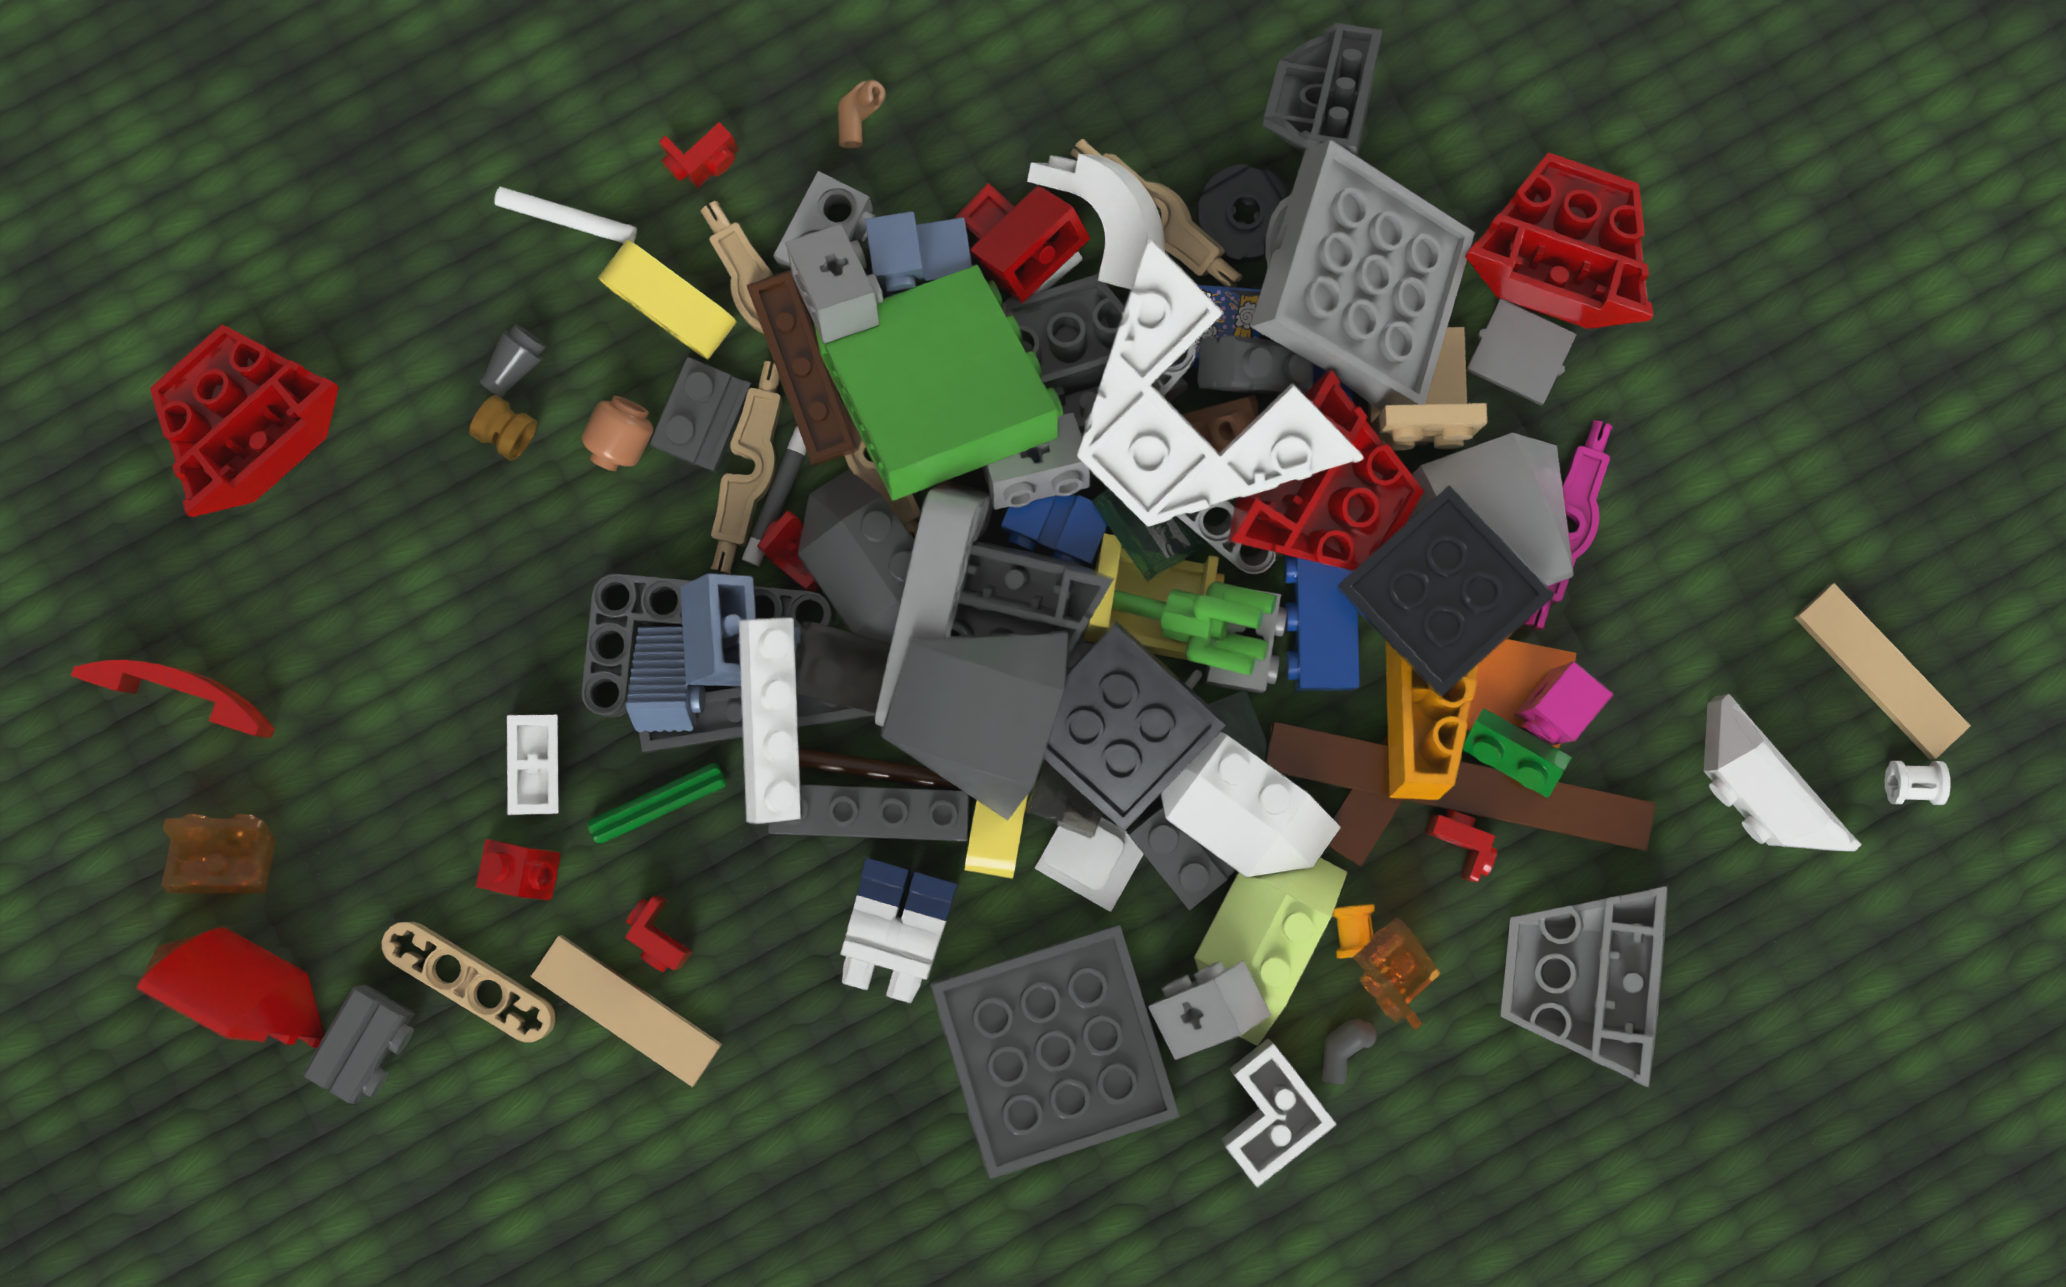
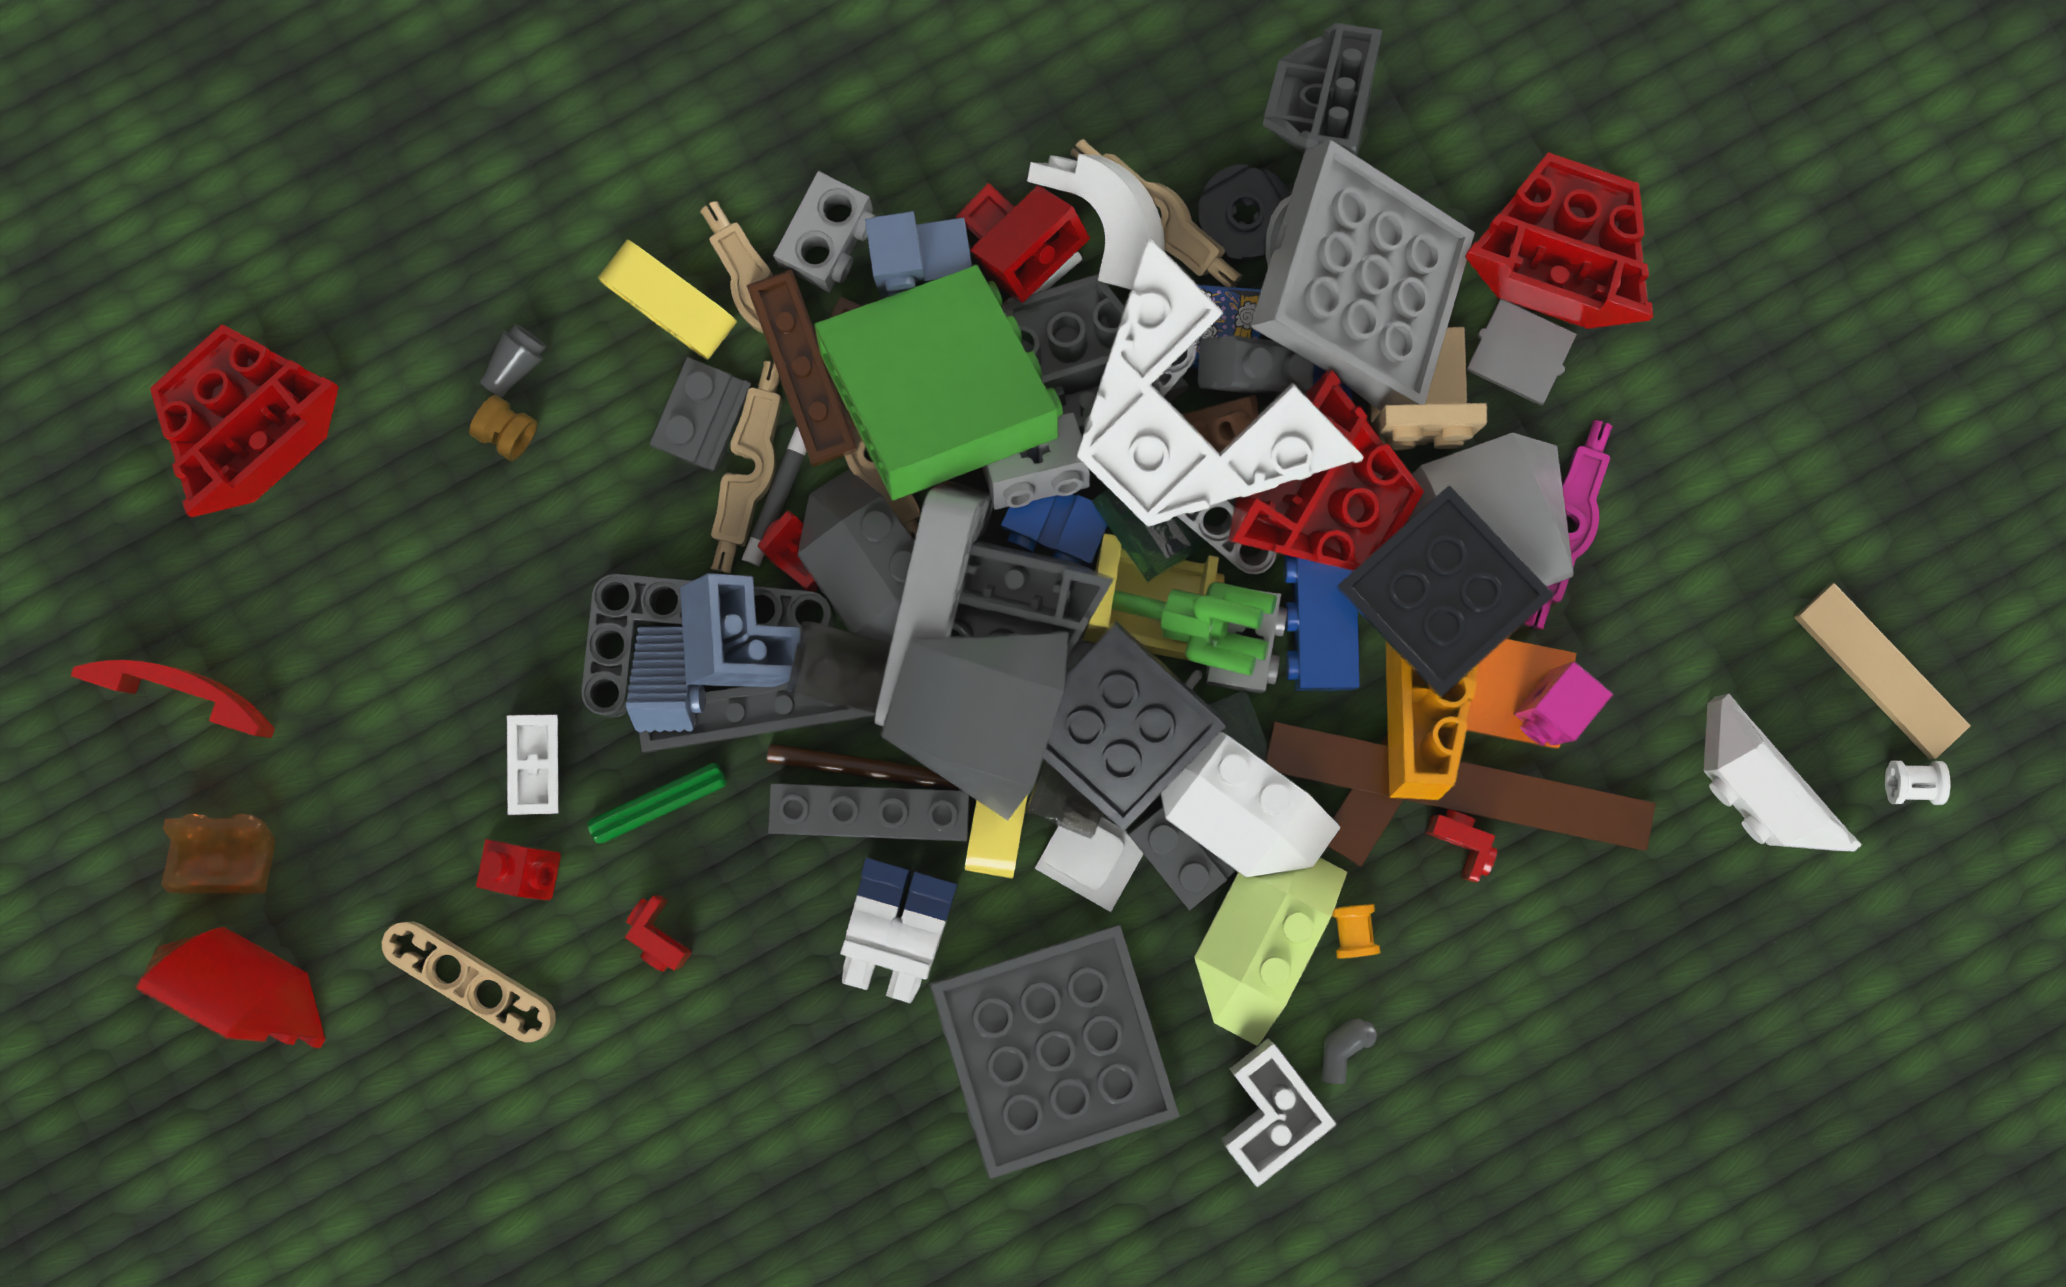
(360, 1044): dark grey brick -> none
(564, 215): white bar -> none
(617, 433): nougat head -> none
(626, 1010): tan tile -> none
(708, 157): red bracket -> none
(769, 720): white plate -> none
(834, 282): light grey brick -> none
(855, 108): medium nougat arm -> none
(1208, 1010): light grey brick -> none
(1396, 970): clear orange bracket -> none
(1516, 753): green plate -> none
(1591, 978): light grey wedge -> none

